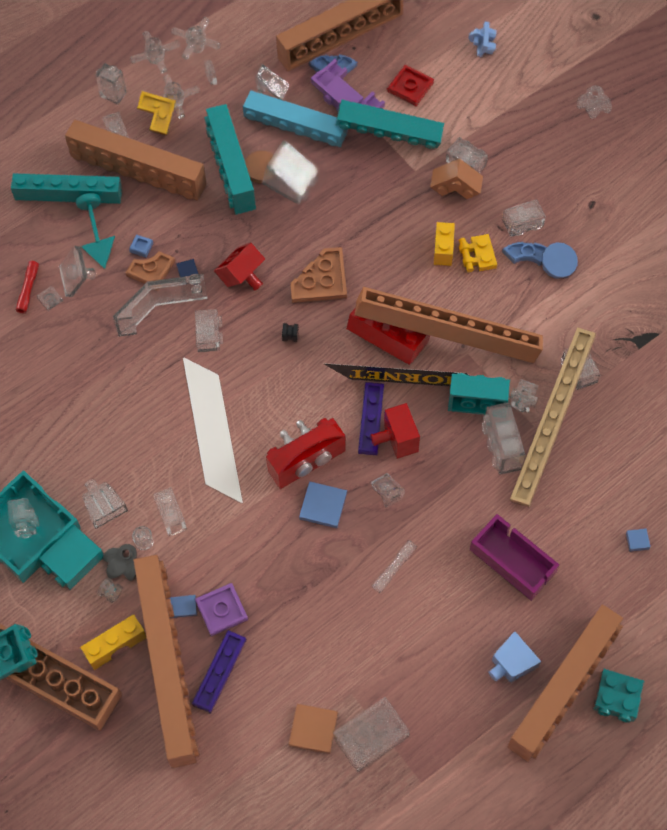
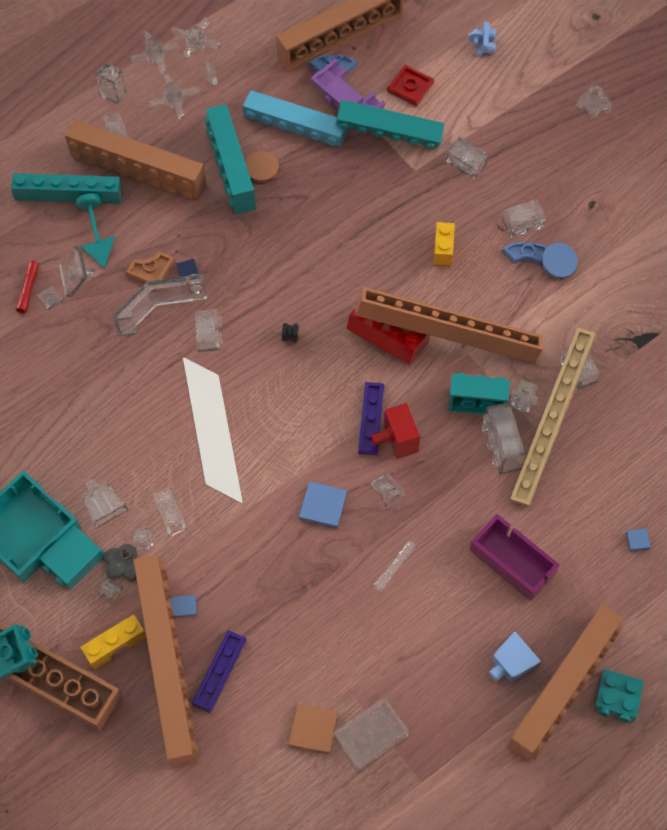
(22, 518): clear brick -> none
(141, 246): medium blue tile -> none
(160, 107): yellow plate -> none
(221, 609): medium lavender plate -> none
(240, 267): red brick -> none
(271, 82): clear slope -> none
(290, 173): clear slope -> none
(306, 452): red piece -> none
(321, 278): nougat plate -> none
(394, 375): black sticker -> none
(457, 177): nougat brick -> none
(482, 250): yellow plate -> none

